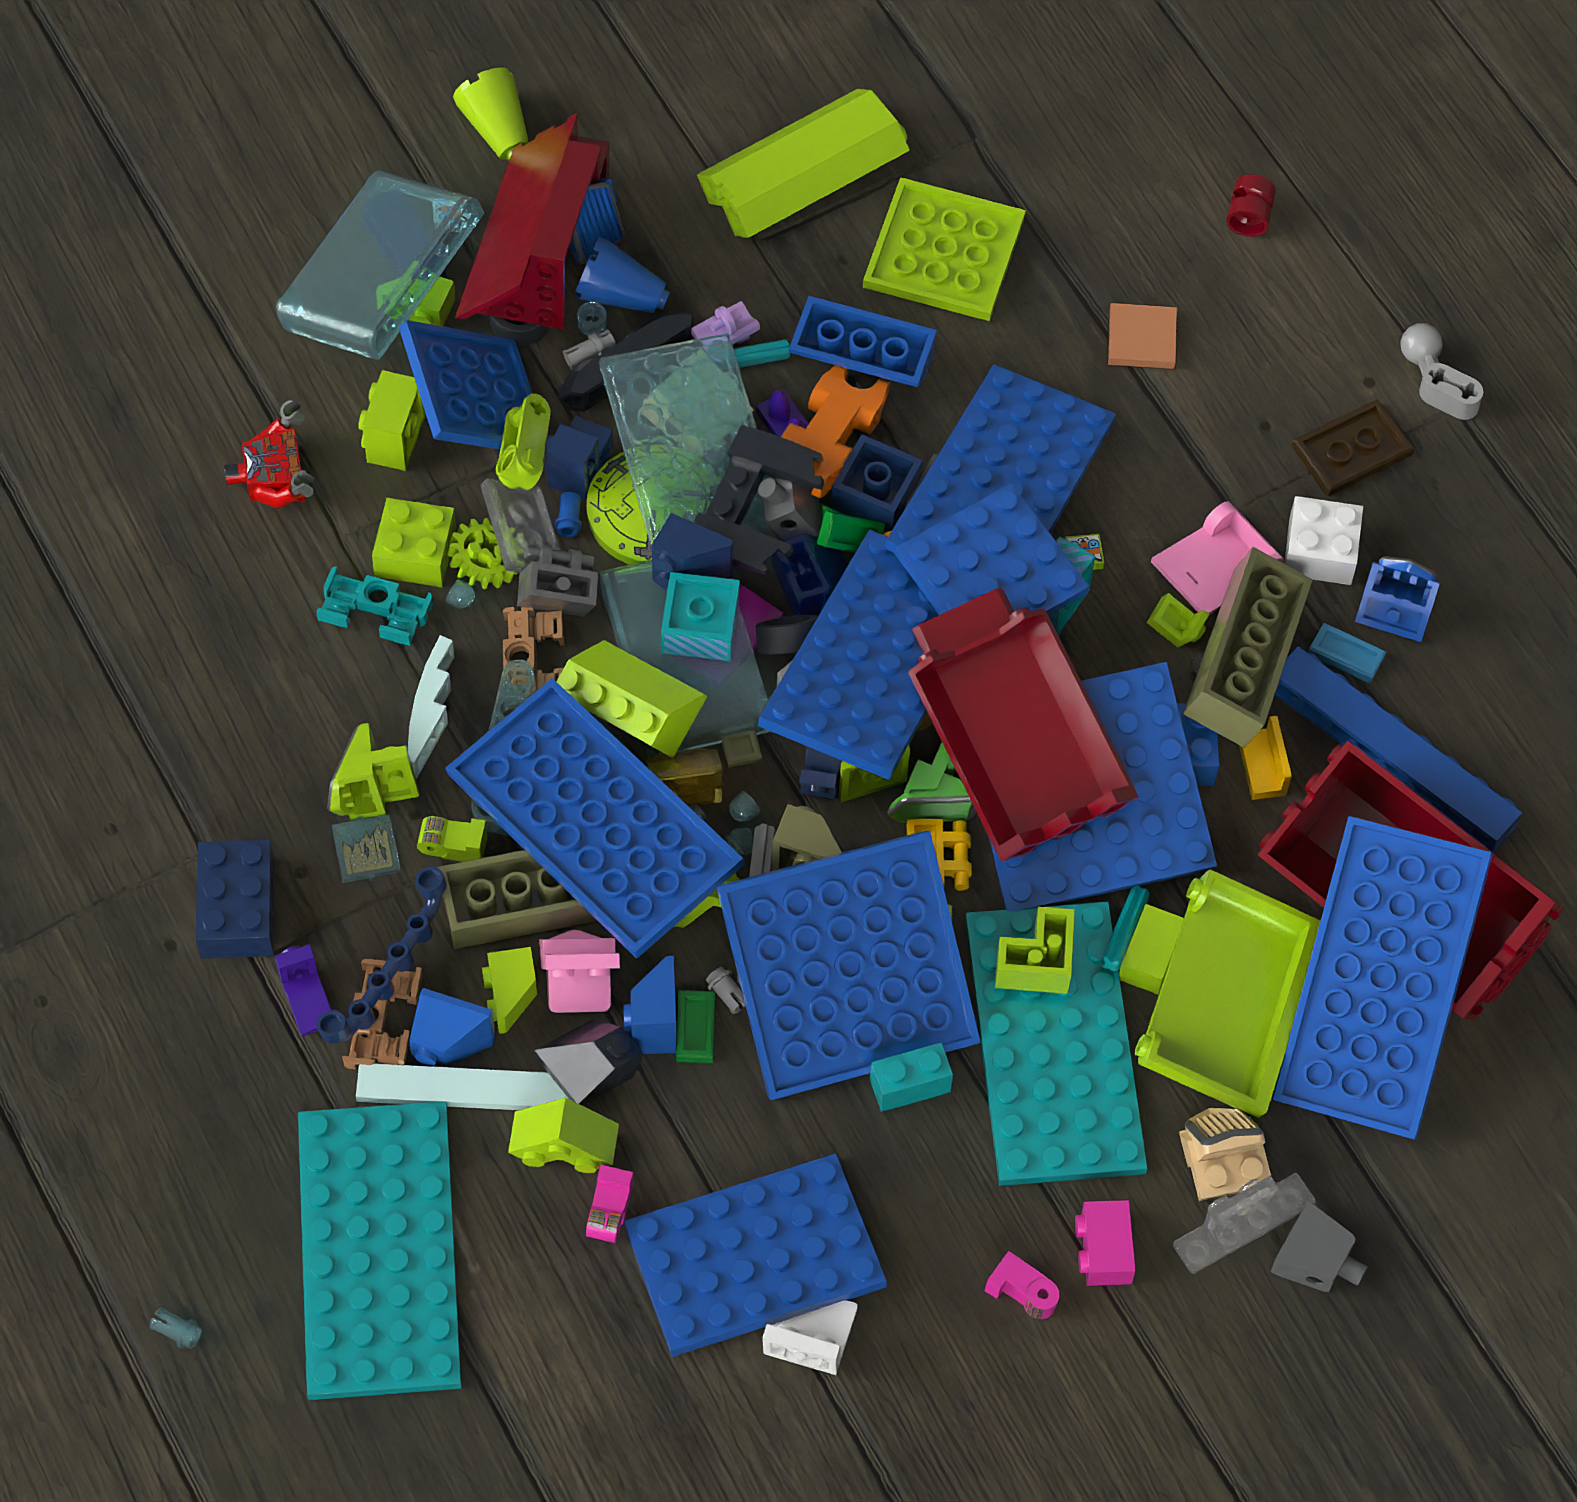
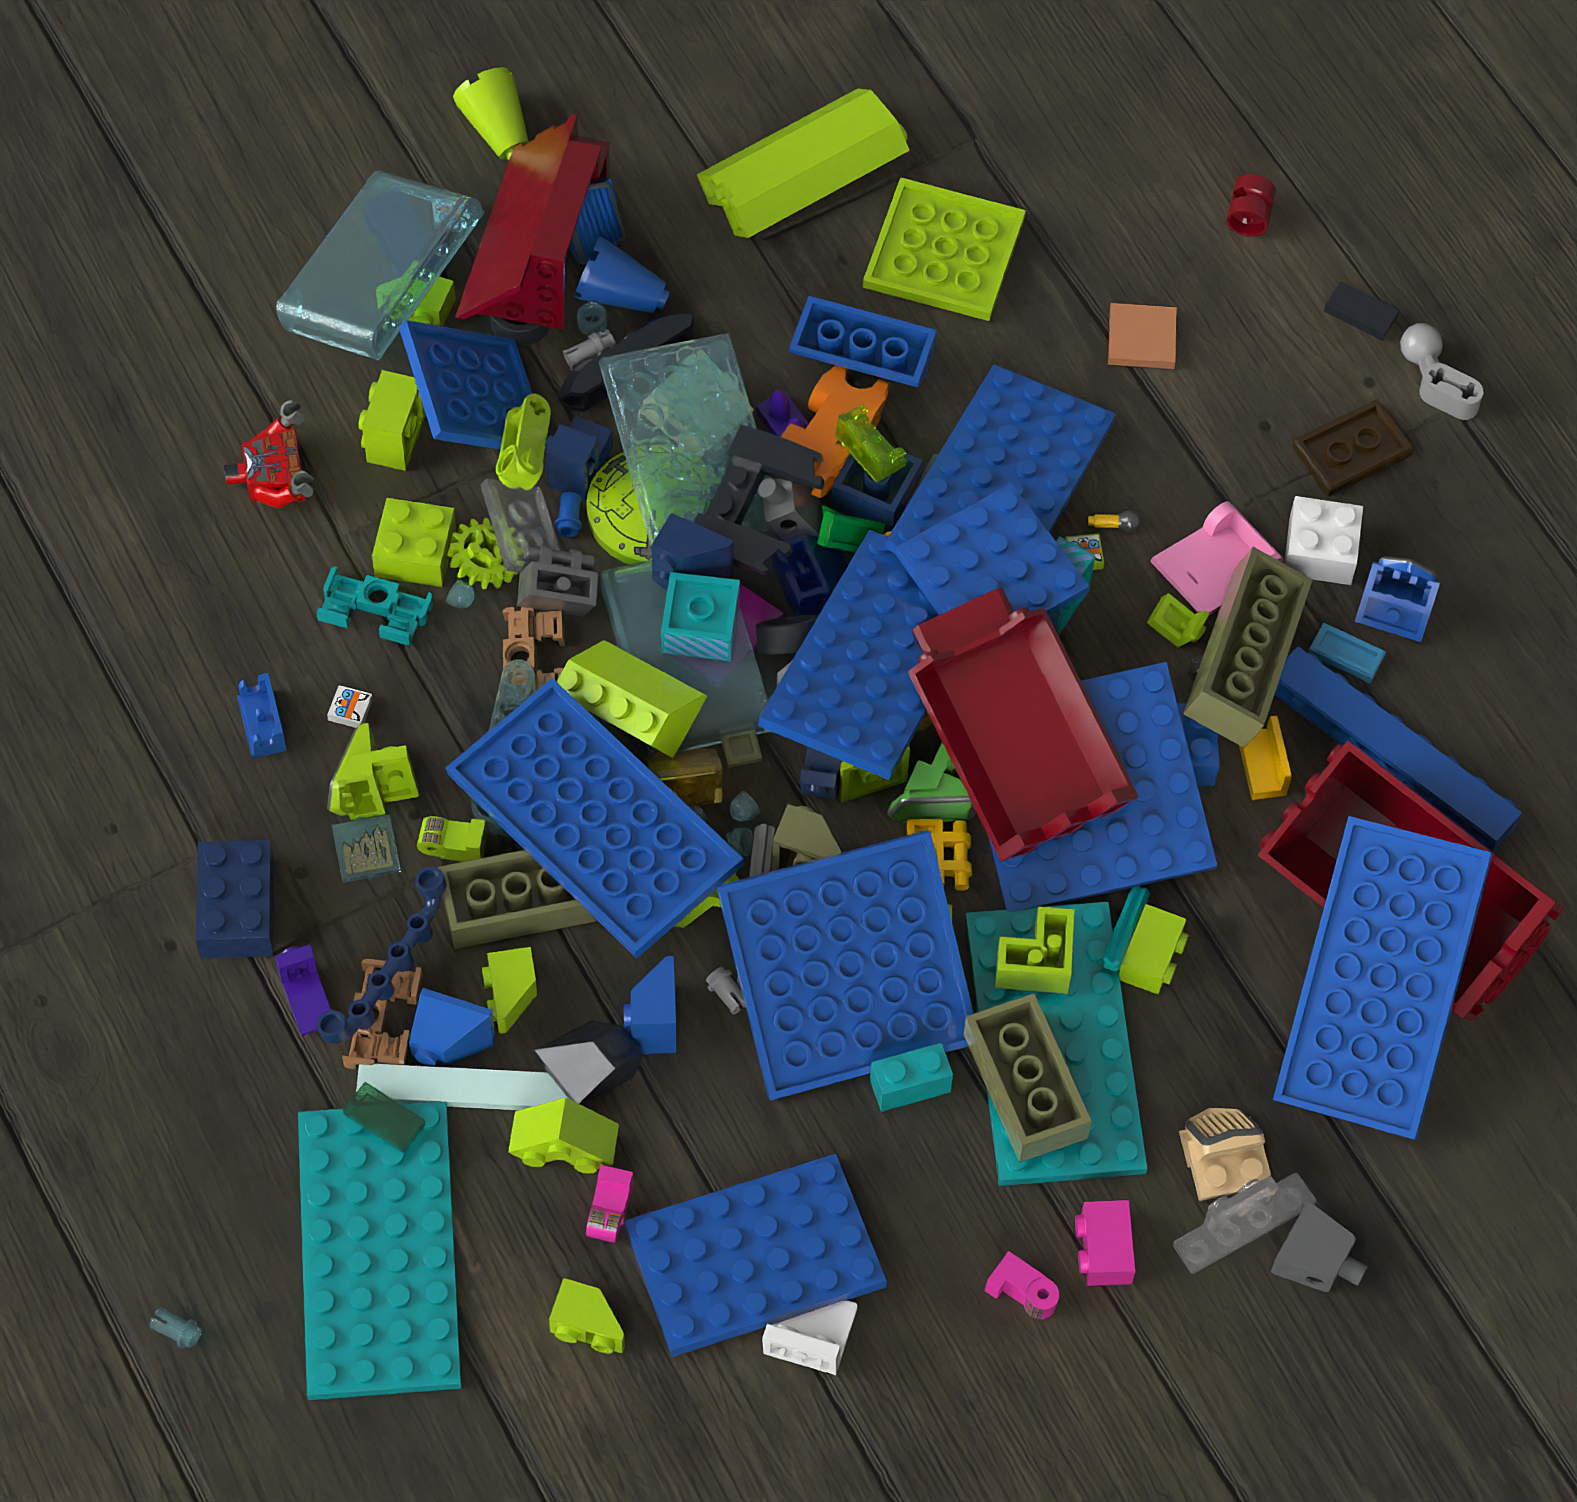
(261, 718): none -> blue hinge
(350, 706): none -> tile
(384, 1117): none -> clear green tile
(428, 711): light aqua slope -> none
(578, 971): bright pink piece -> none
(585, 1316): none -> lime slope
(695, 1026): green tile -> none
(732, 320): lavender hips -> none
(762, 353): teal axle -> none
(868, 445): none -> clear neon green hinge
(1027, 1077): none -> olive brick
(1126, 521): none -> piece
(1230, 993): lime windscreen -> none
(1361, 311): none -> black tile

